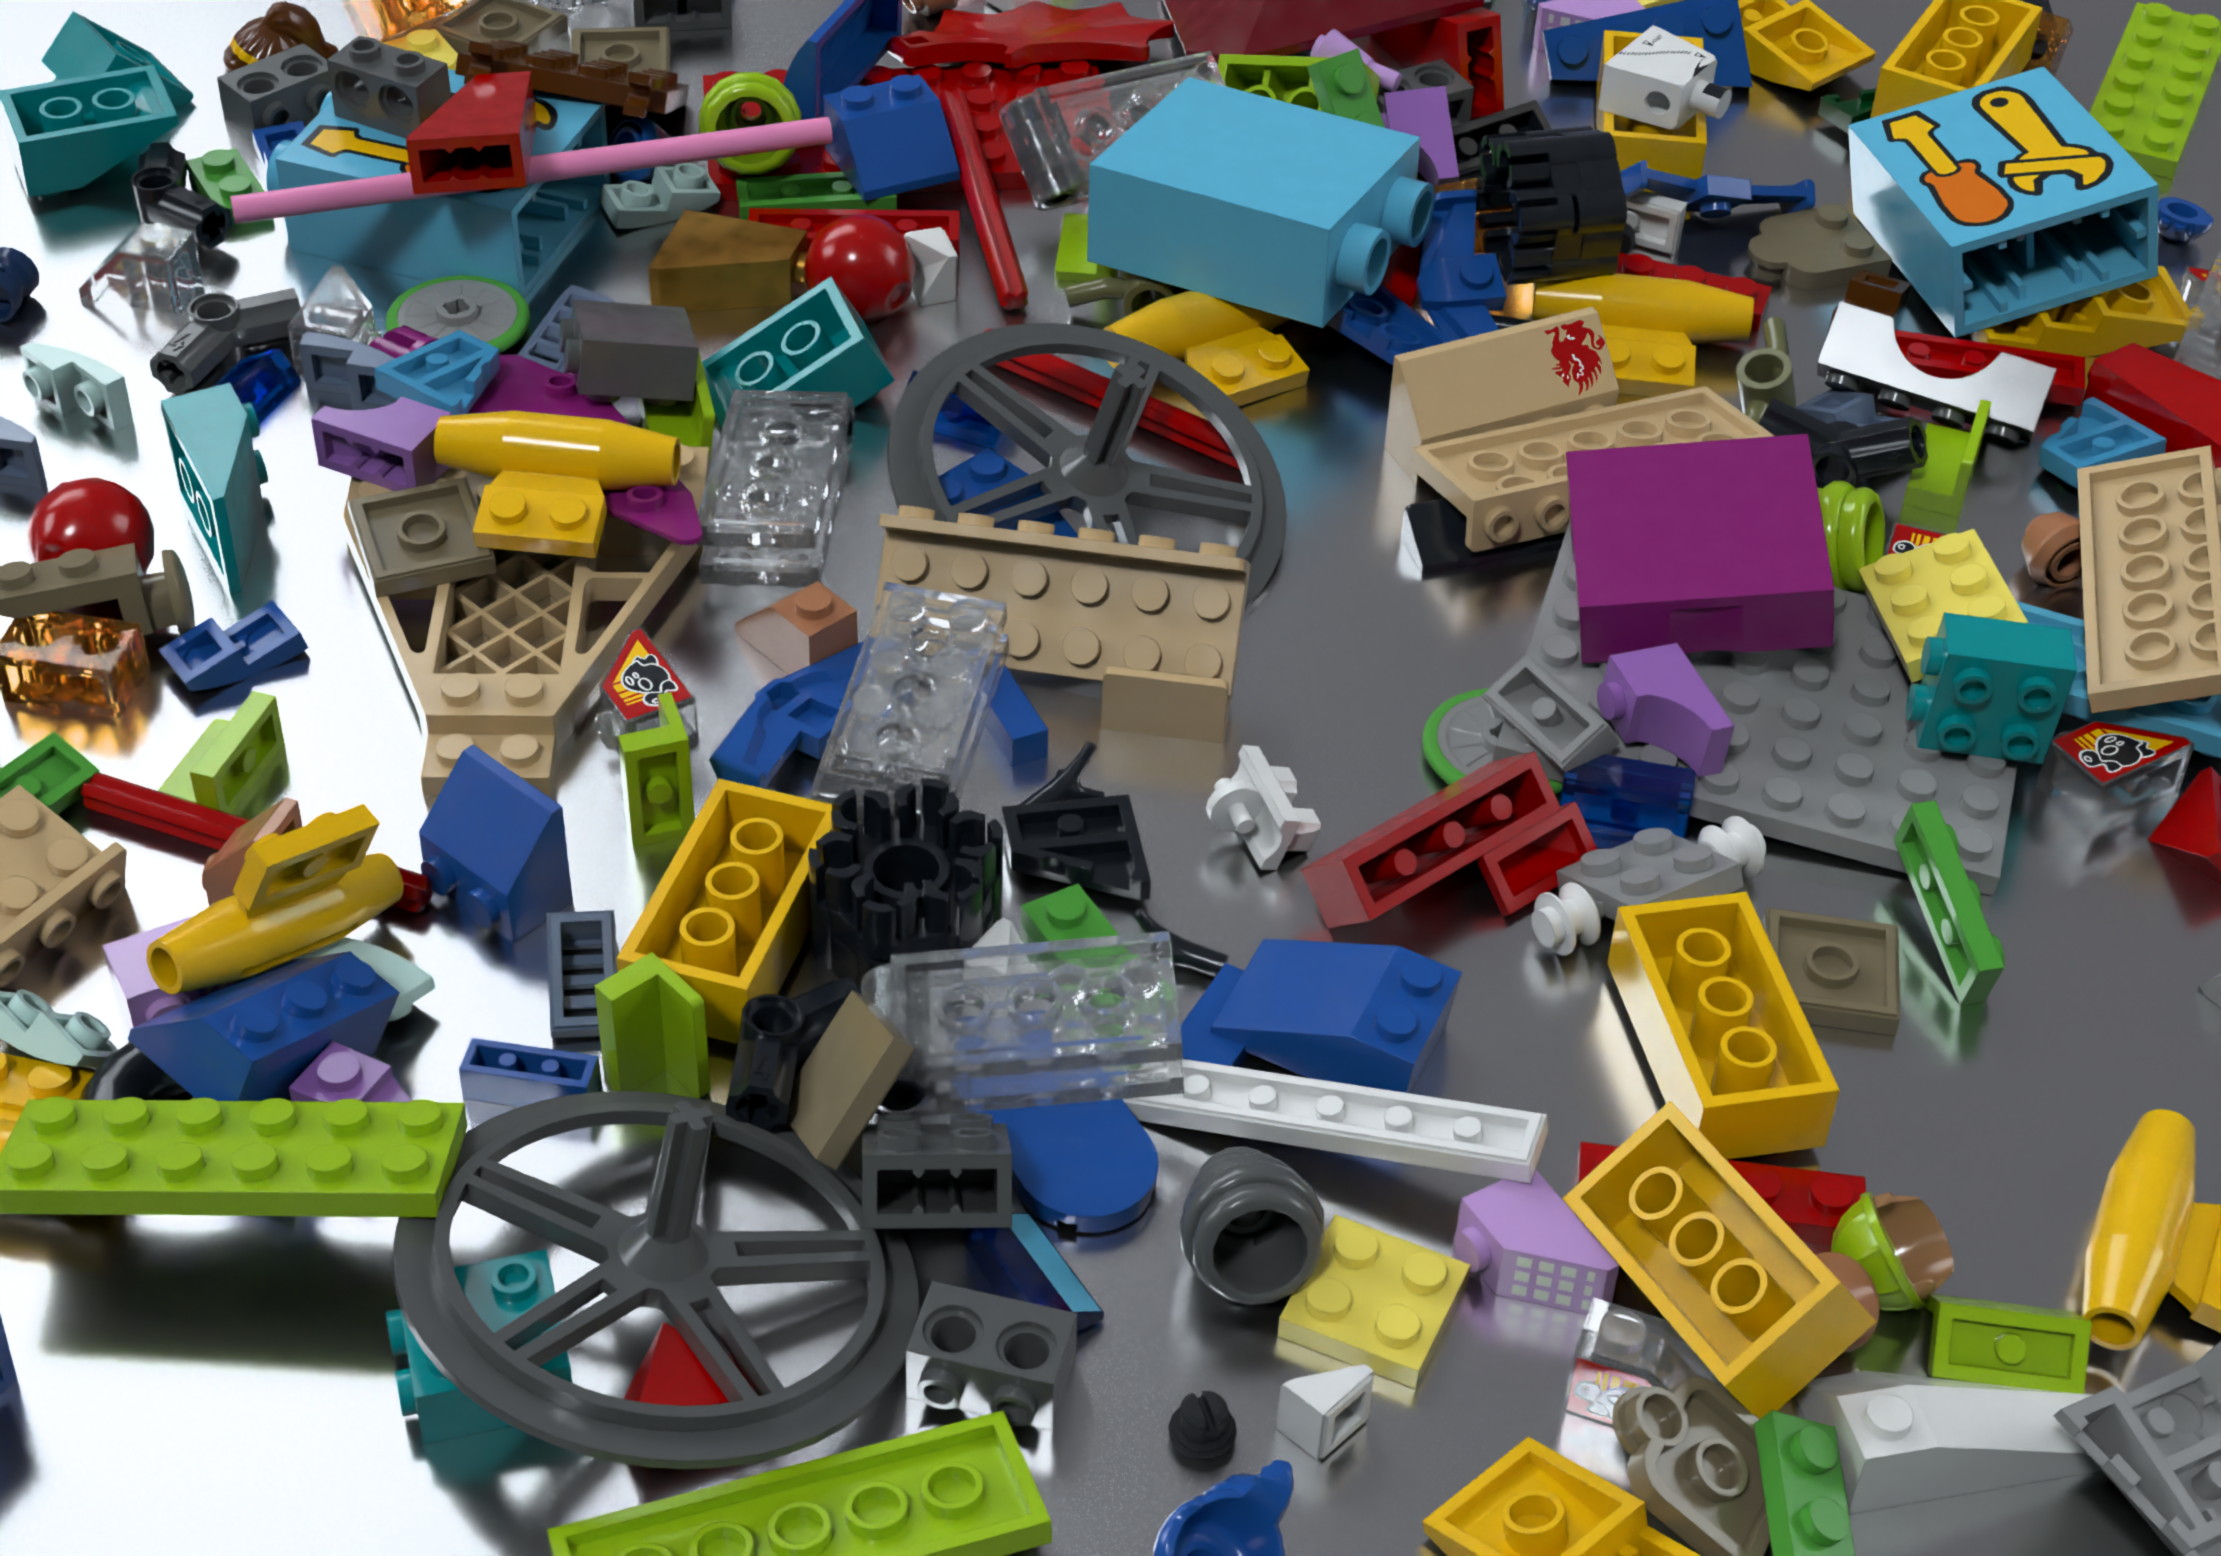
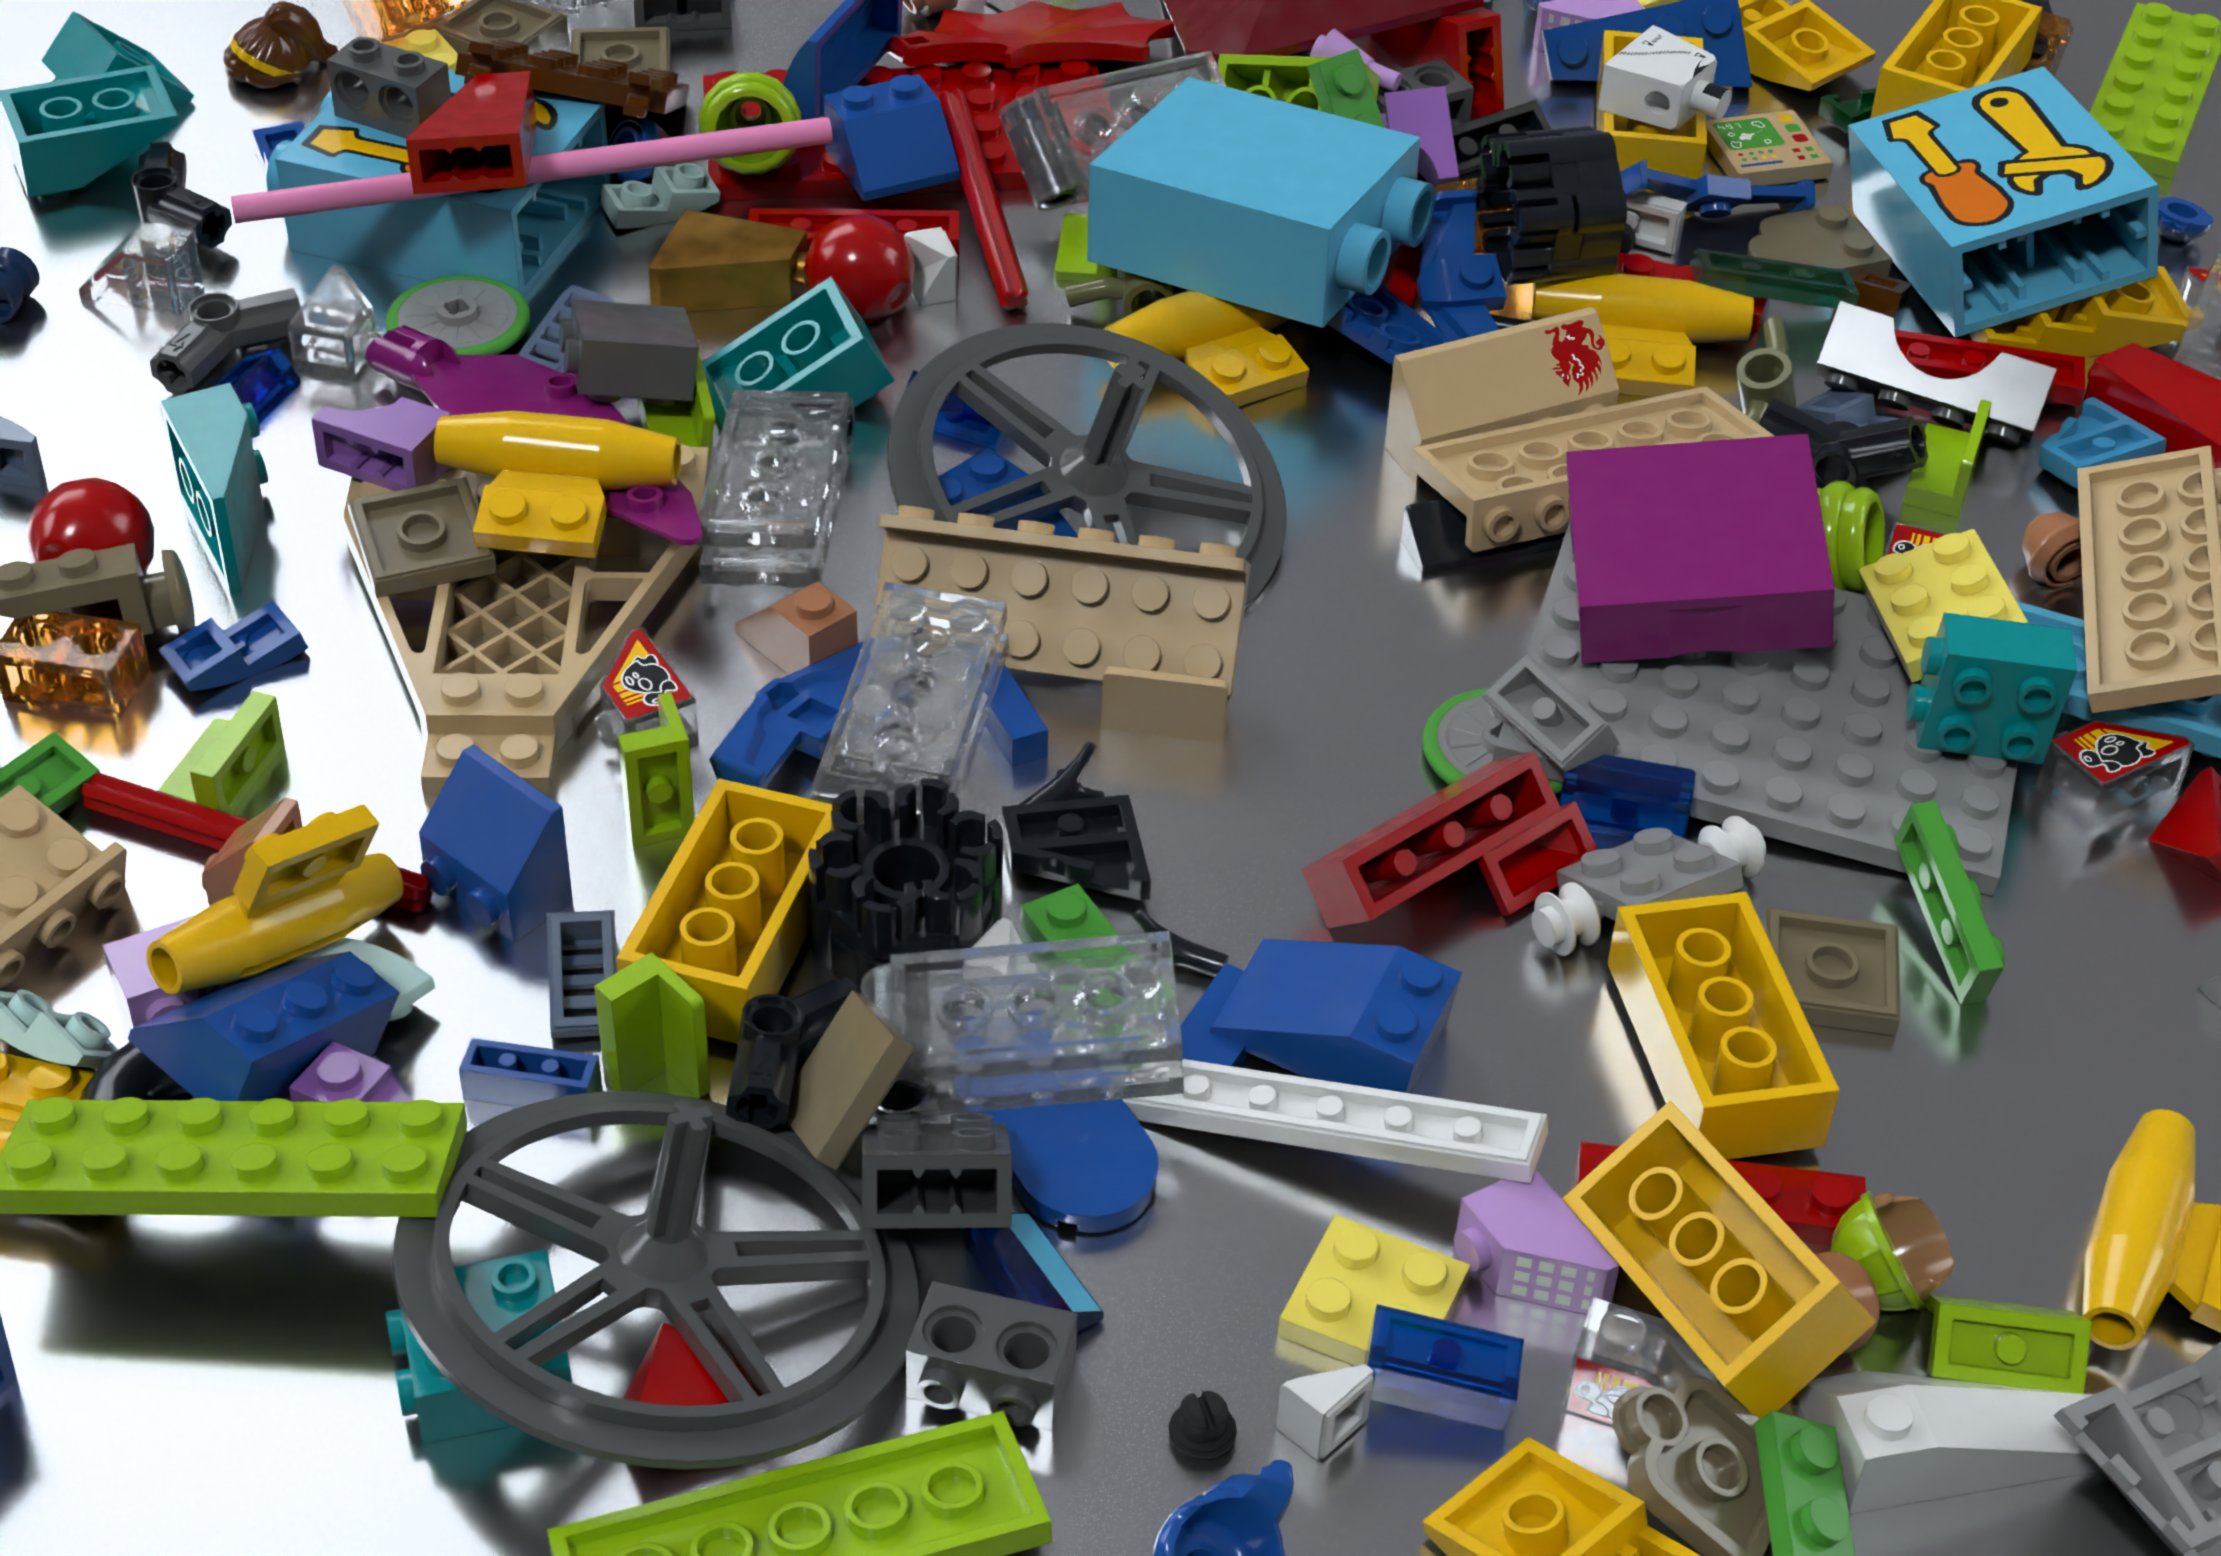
(76, 381): light aqua slope -> none
(222, 175): bright green plate -> none
(275, 90): dark grey brick -> none
(343, 368): sand blue slope -> none
(442, 373): dark azure wing -> none
(804, 191): bright green plate -> none
(1156, 416): red axle -> none
(1261, 809): white hips -> none
(1274, 1244): dark grey piece -> none
(1443, 1367): none -> clear blue slope
(1665, 703): medium lavender arch -> none
(1767, 148): none -> tan tile
(1774, 279): none -> clear green tile

